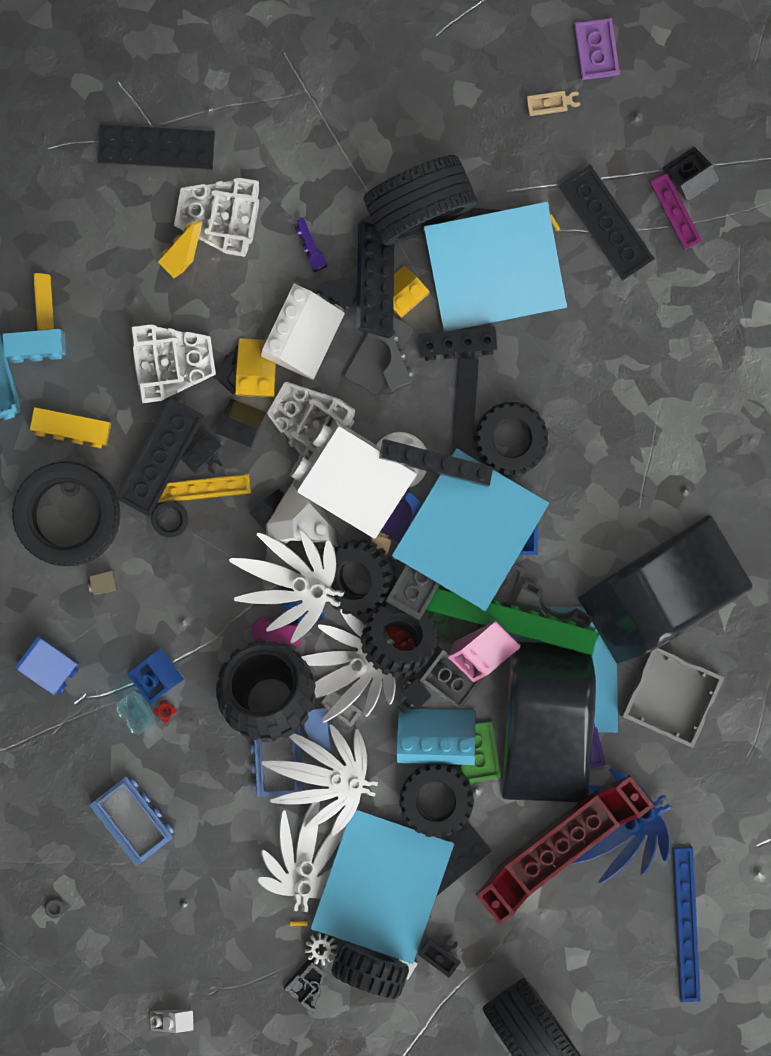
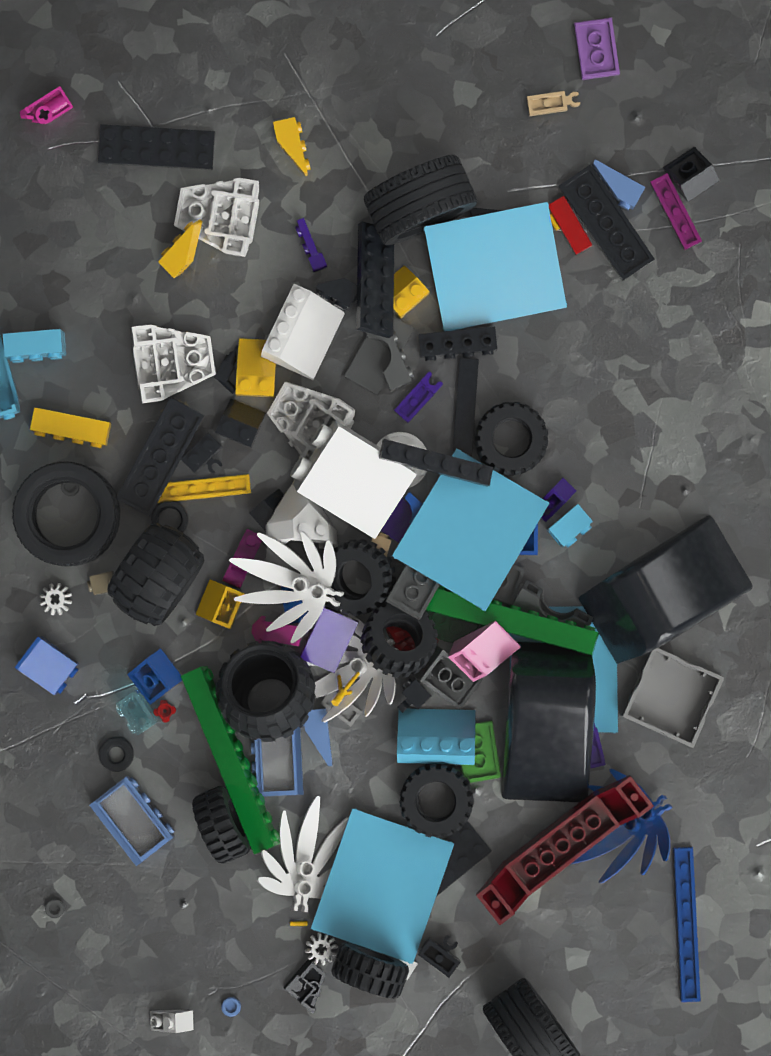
(43, 301): yellow slope -> none
(48, 599): none -> white gear
(55, 102): none -> dark pink piece
(104, 754): none -> black tyre
(155, 574): none -> black tyre
(219, 604): none -> yellow slope
(220, 825): none -> black tyre
(231, 761): none -> green brick
(231, 1006): none -> medium blue tile
(247, 549): none -> magenta plate
(288, 139): none -> yellow slope
(329, 639): none -> tile
(342, 781): white plant -> none
(343, 691): none -> yellow plant
(417, 398): none -> dark purple plate
(557, 498): none -> dark purple slope
(569, 225): none -> red tile
(569, 526): none -> medium azure piece
(621, 187): none -> medium blue slope

